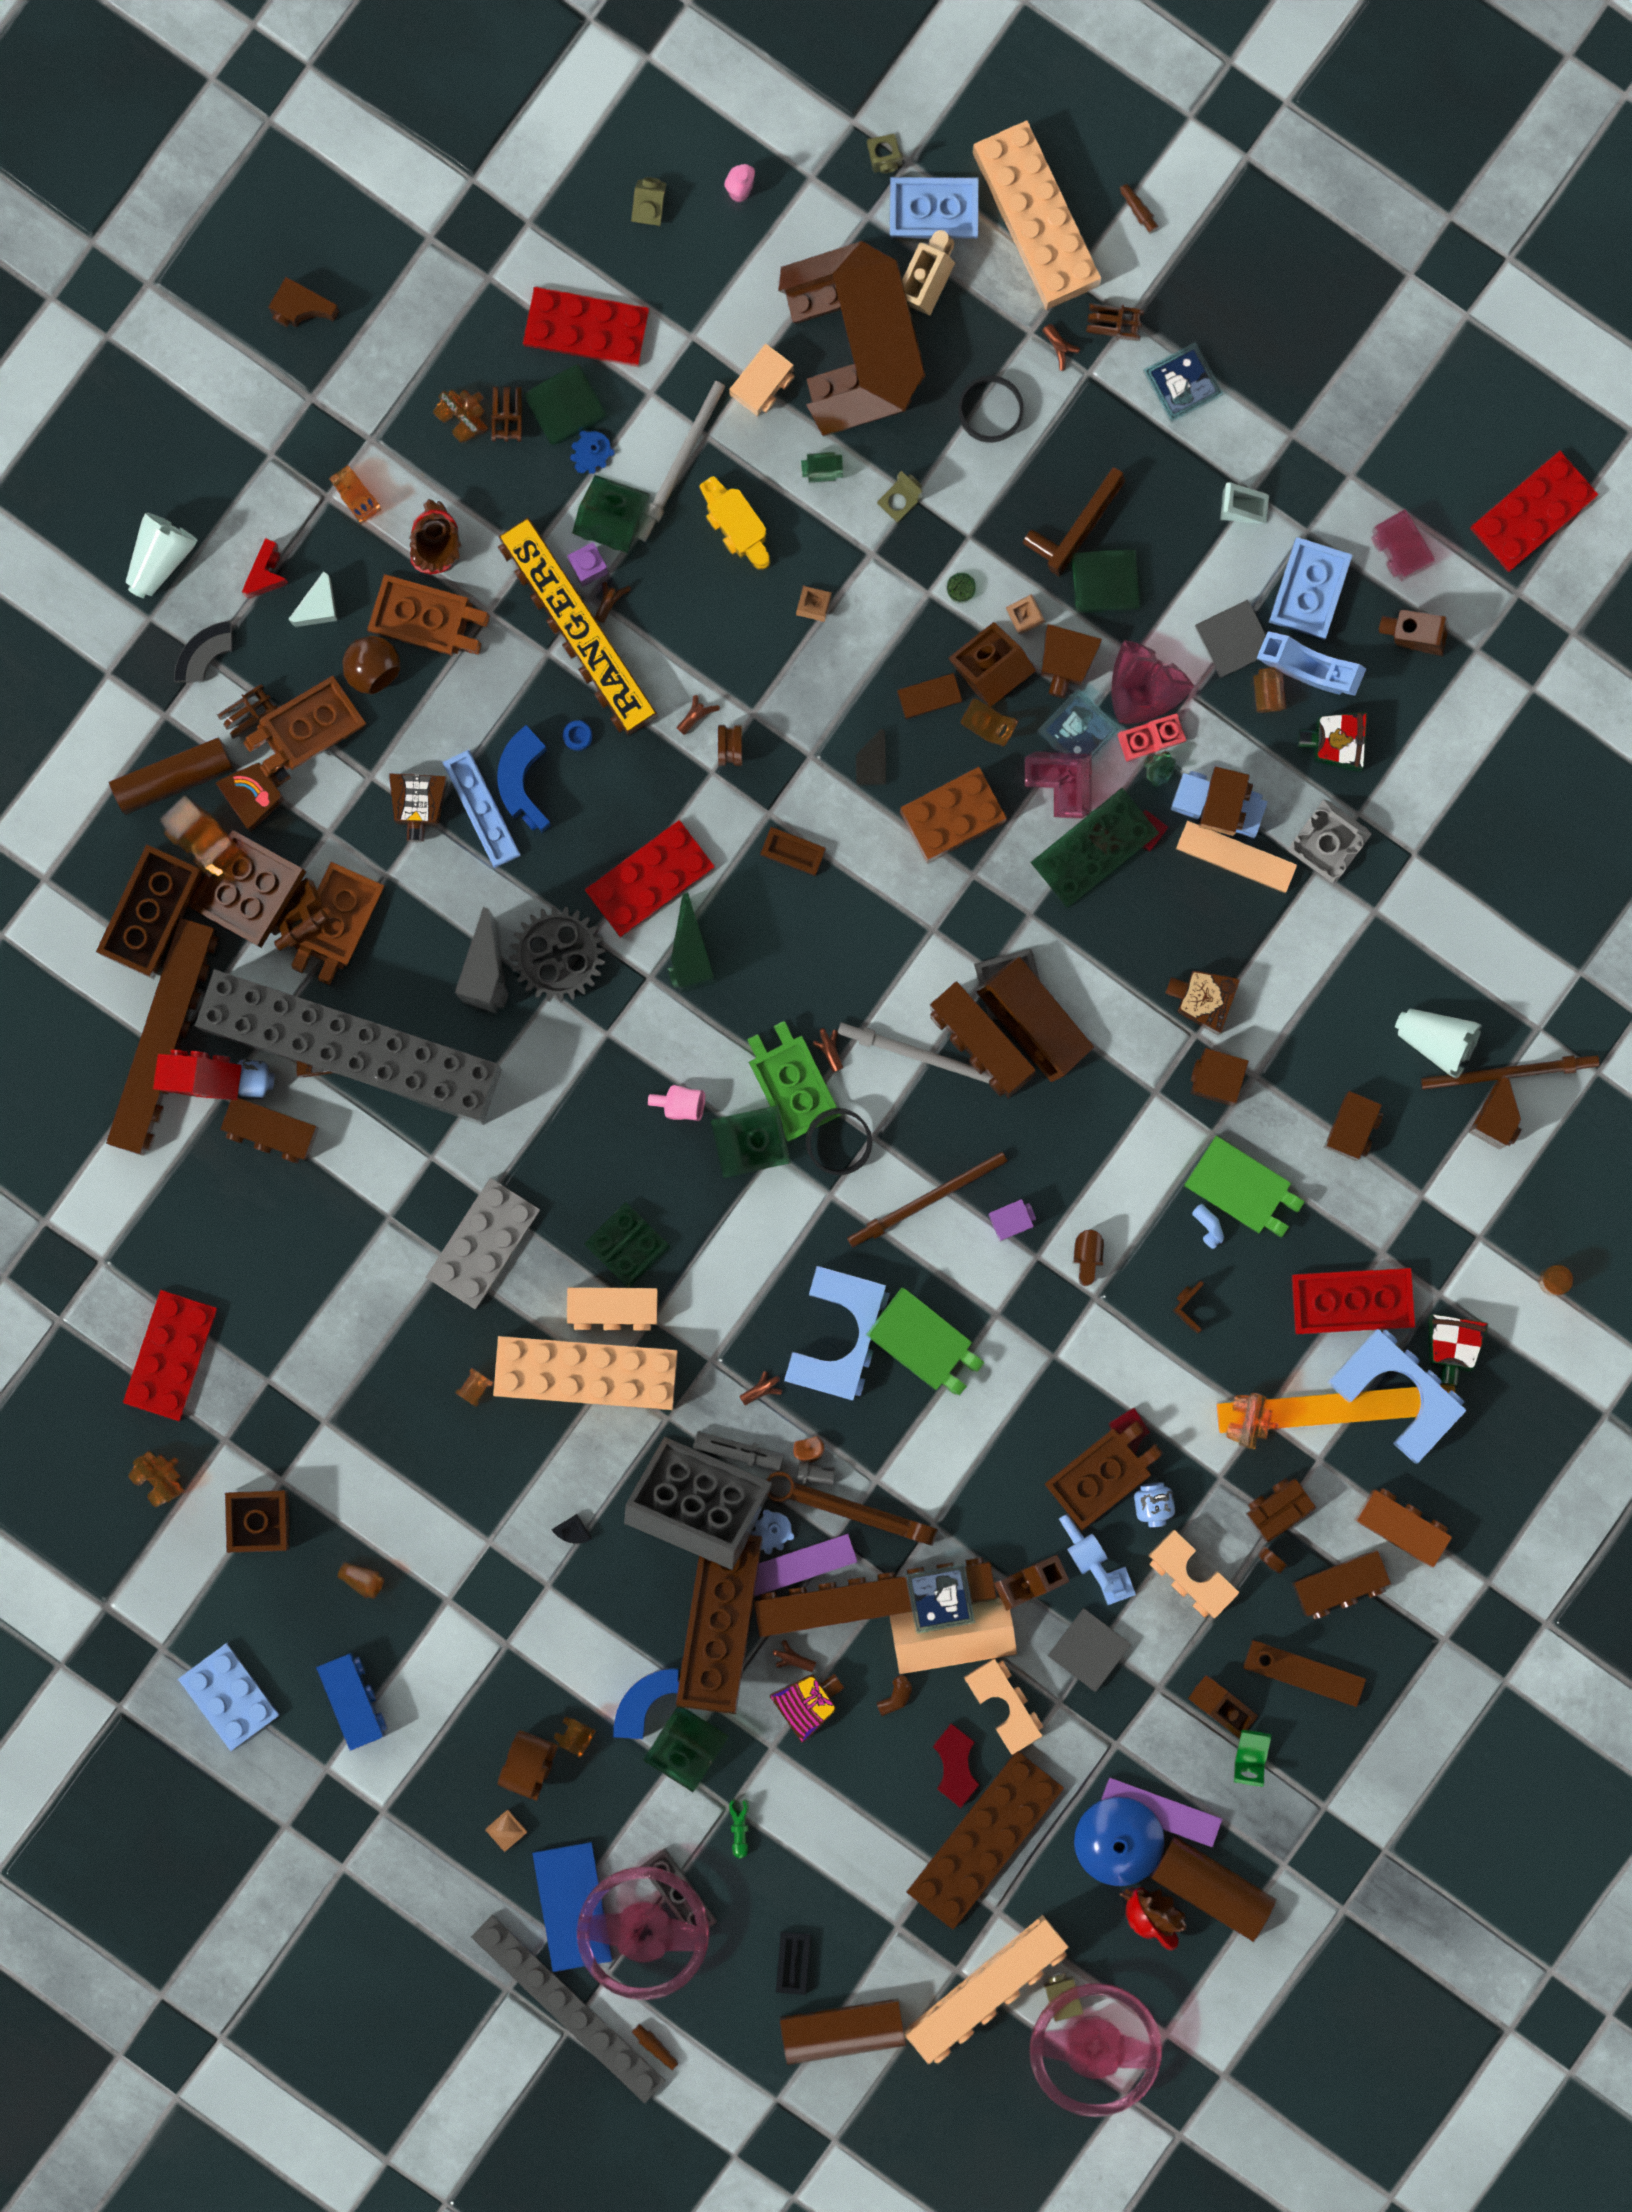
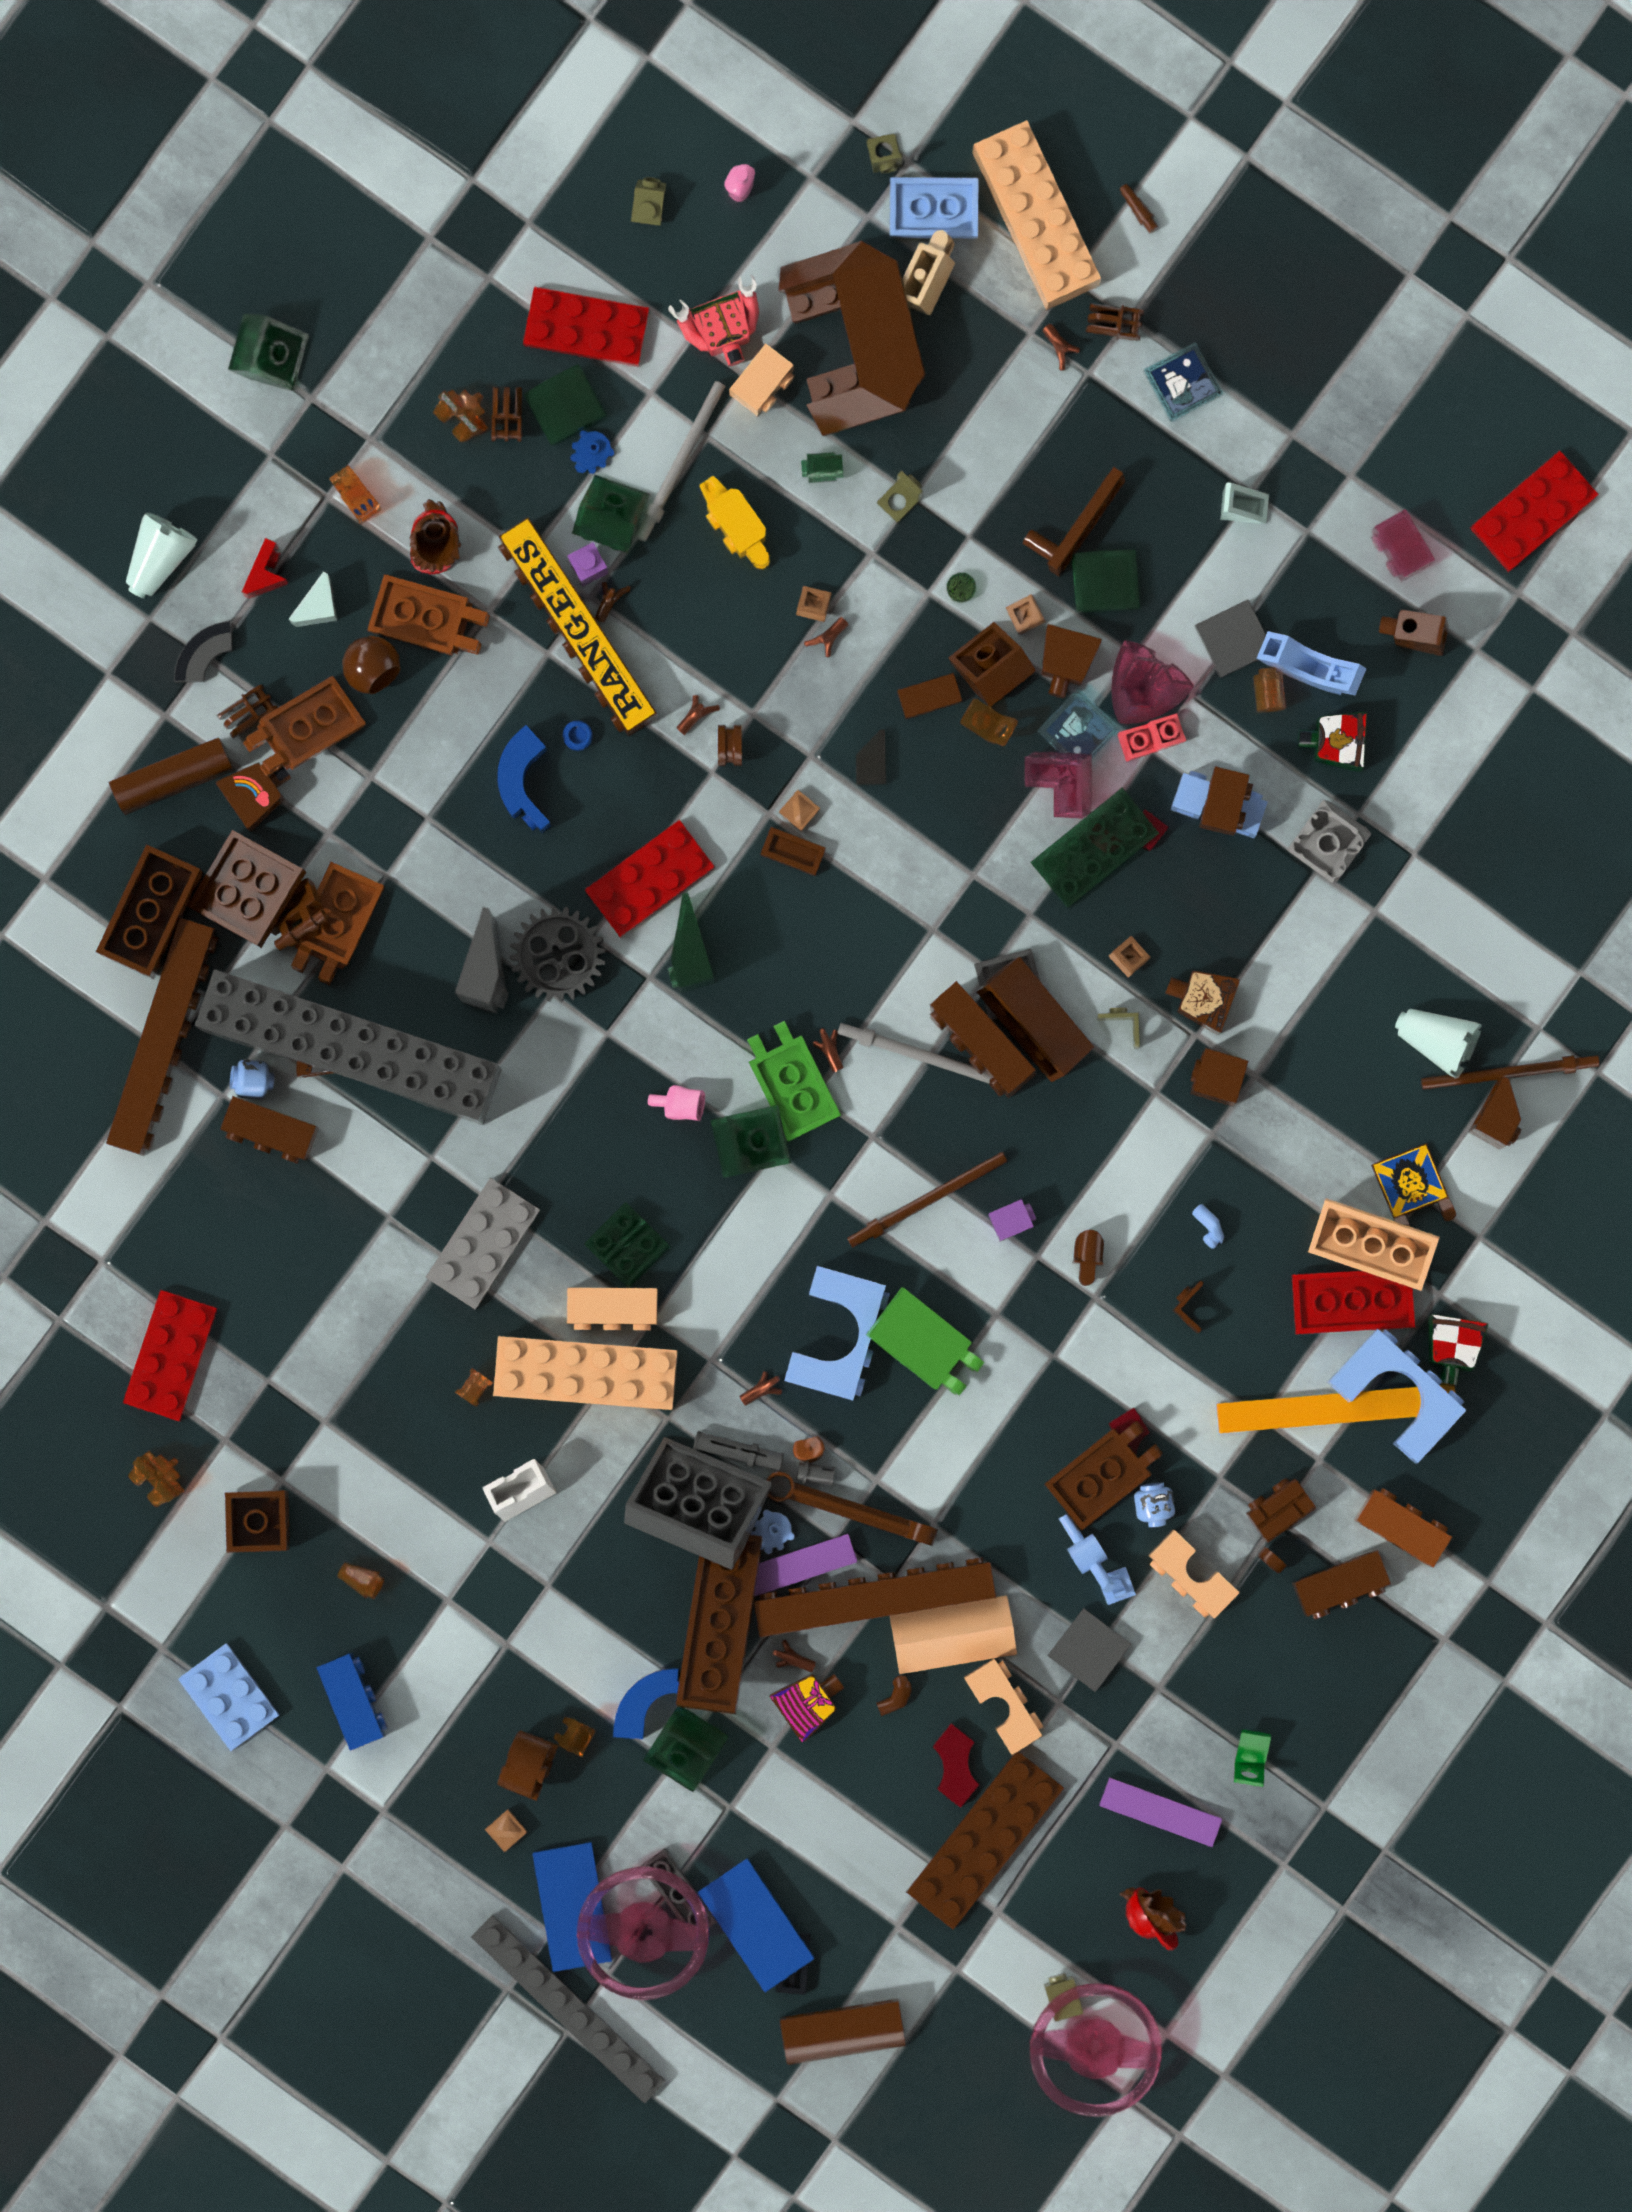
(197, 1075): red brick -> none
(202, 835): clear orange brick -> none
(268, 351): none -> clear green slope
(296, 303): reddish brown arch -> none
(417, 802): torso -> none
(481, 809): light blue tile -> none
(519, 1490): none -> white brick
(572, 1531): black tile -> none
(652, 2044): reddish brown animal -> none
(721, 323): none -> coral torso
(740, 1846): green piece -> none
(756, 1925): none -> blue tile
(799, 810): none -> medium nougat tile
(829, 636): none -> copper bar
(864, 1158): black tyre -> none
(940, 1598): tile -> none
(953, 815): dark orange brick -> none
(986, 1989): light nougat brick -> none
(996, 379): black tyre -> none
(1031, 1582): reddish brown brick -> none
(1121, 1014): none -> olive bracket
(1125, 1822): blue dish -> none
(1129, 956): none -> medium nougat tile
(1159, 768): clear green piece -> none
(1214, 1888): reddish brown brick -> none
(1222, 1706): reddish brown slope -> none
(1236, 857): light nougat tile -> none
(1242, 1187): bright green tile -> none
(1253, 1408): clear orange hips -> none
(1304, 1673): reddish brown piece -> none
(1310, 588): light blue plate -> none
(1353, 1126): reddish brown brick -> none
(1373, 1244): none -> light nougat slope
(1412, 1183): none -> flag
(1555, 1280): clear orange brick -> none

